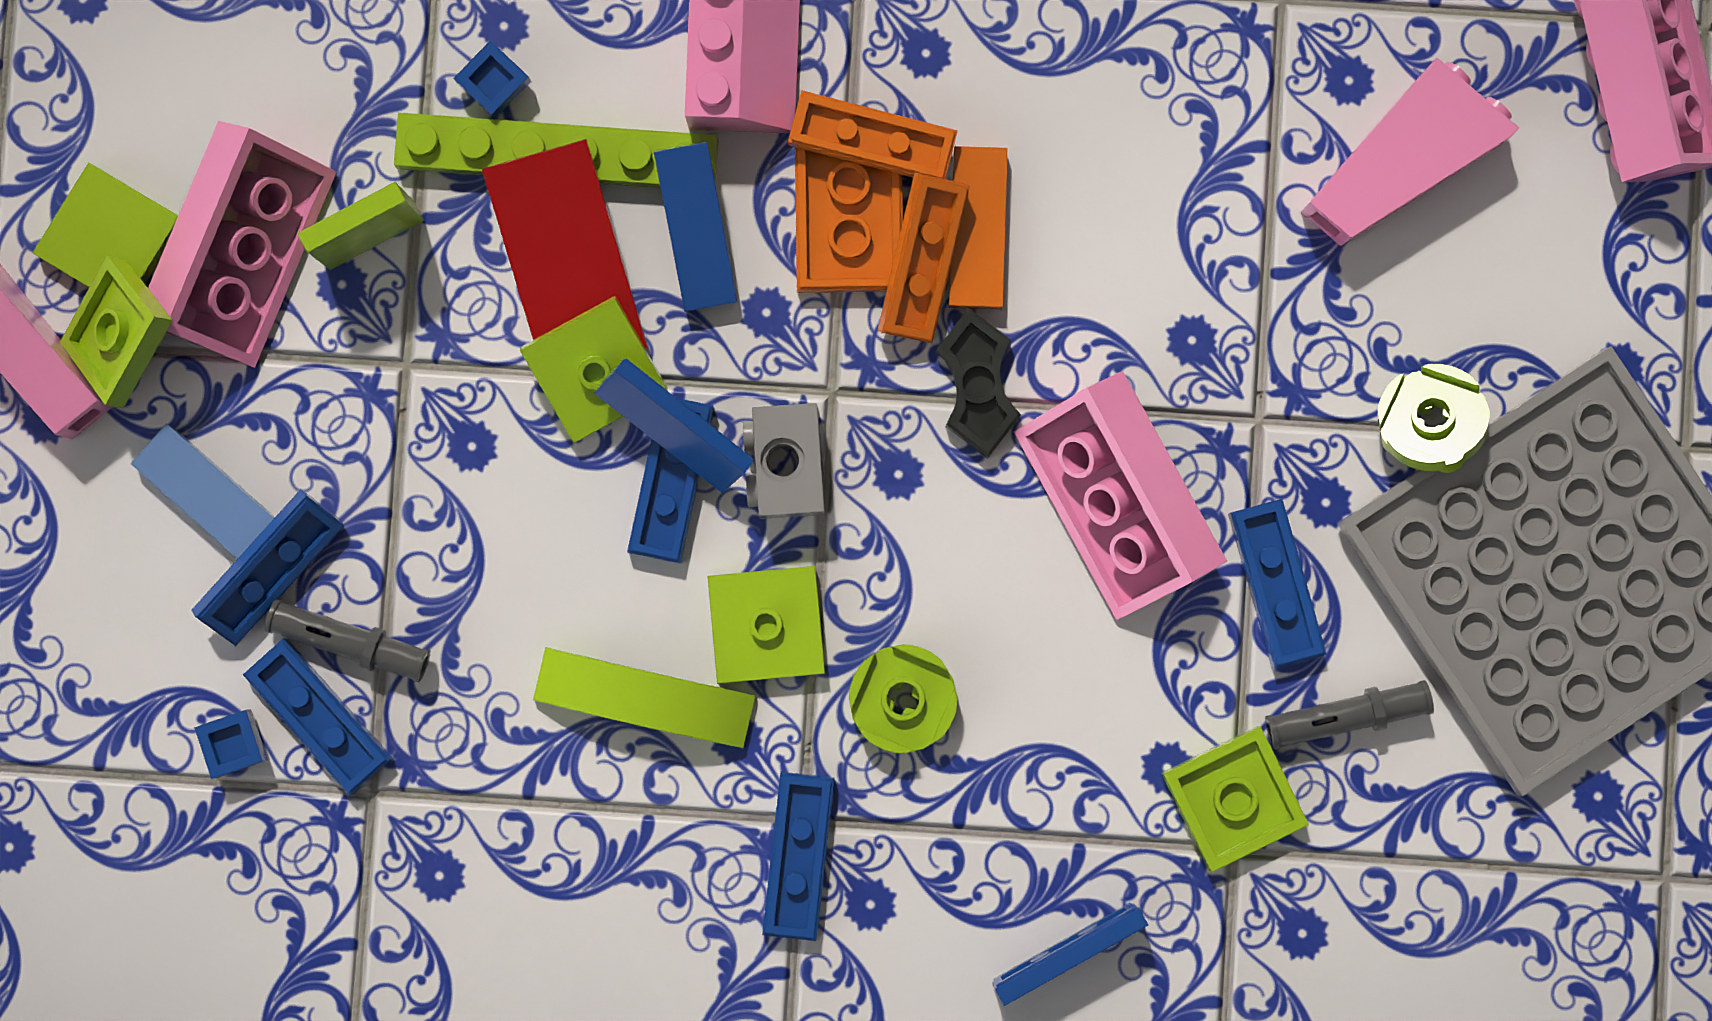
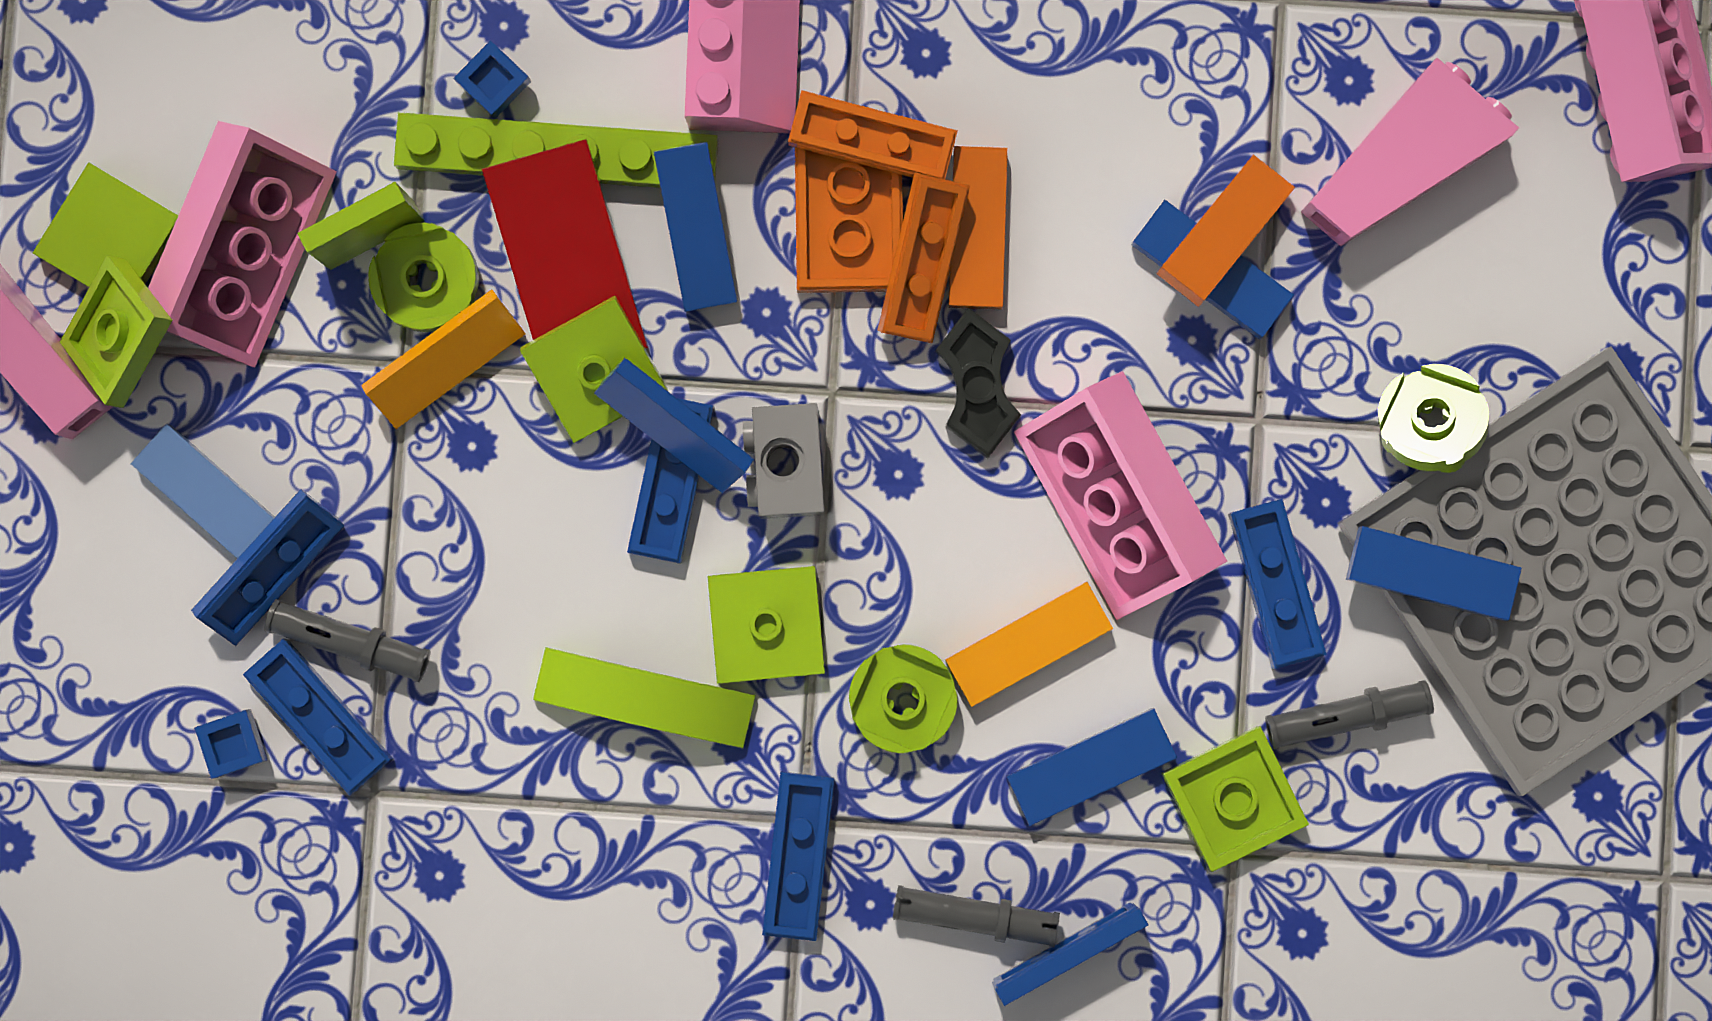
(399, 260): none -> lime plate
(443, 359): none -> light orange tile
(976, 916): none -> dark grey pin
(1028, 644): none -> light orange tile
(1091, 766): none -> blue tile
(1225, 230): none -> orange tile
(1244, 291): none -> blue tile
(1433, 573): none -> blue tile

